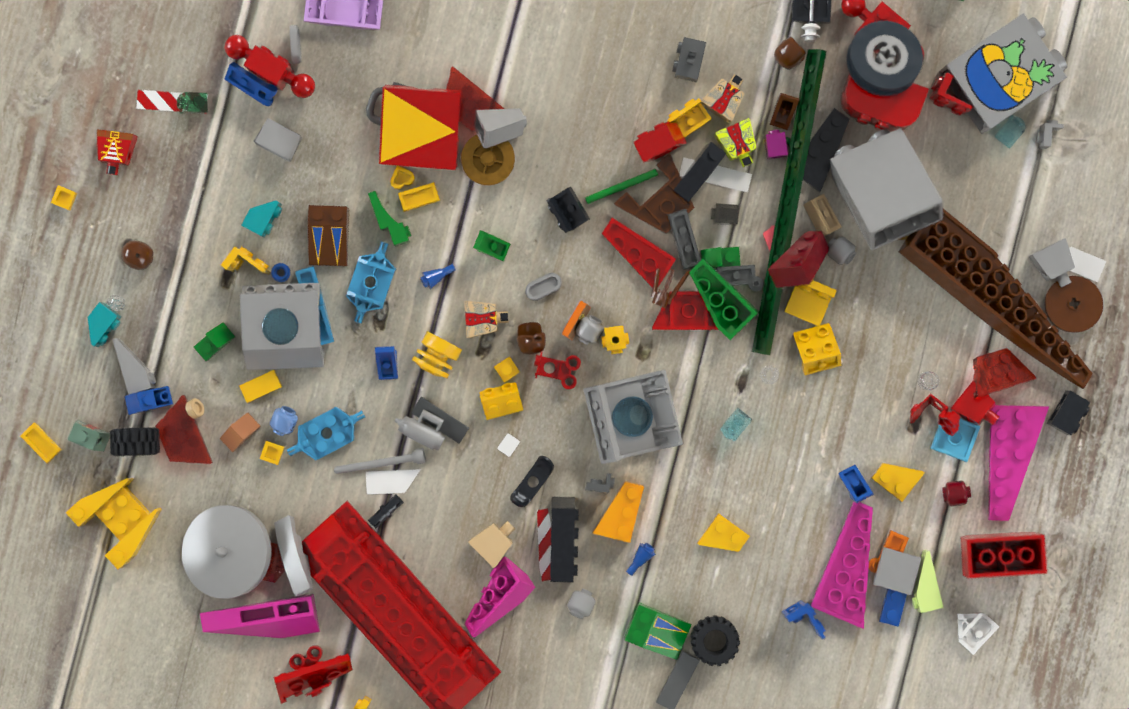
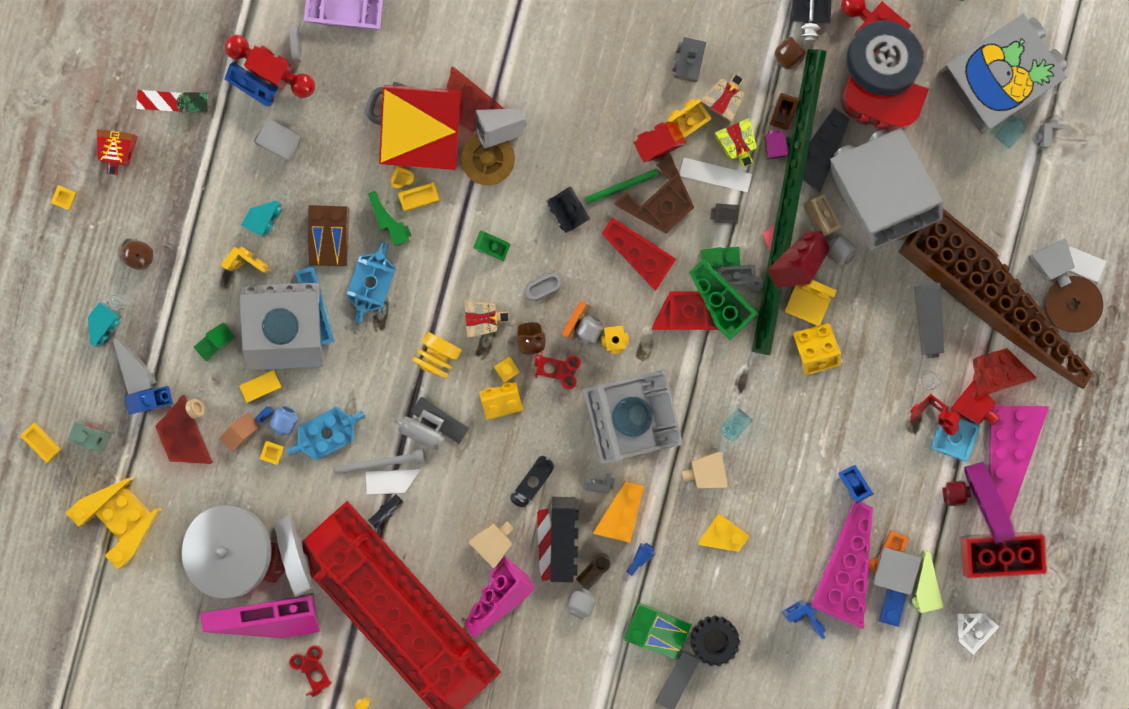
(134, 441): black tyre -> none
(264, 414): none -> blue tile
(274, 272): blue plate -> none
(311, 676): red wing -> none
(386, 362): blue slope -> none
(433, 277): blue cone -> none
(508, 445): white sticker -> none
(593, 572): none -> dark brown piece
(661, 297): reddish brown plant -> none
(684, 239): dark grey tile -> none
(699, 171): black slope -> none
(707, 472): none -> tan torso
(897, 479): yellow wing -> none
(929, 319): none -> dark grey slope
(942, 99): red bracket -> none
(989, 502): none -> magenta beam
(1069, 413): black brick -> none

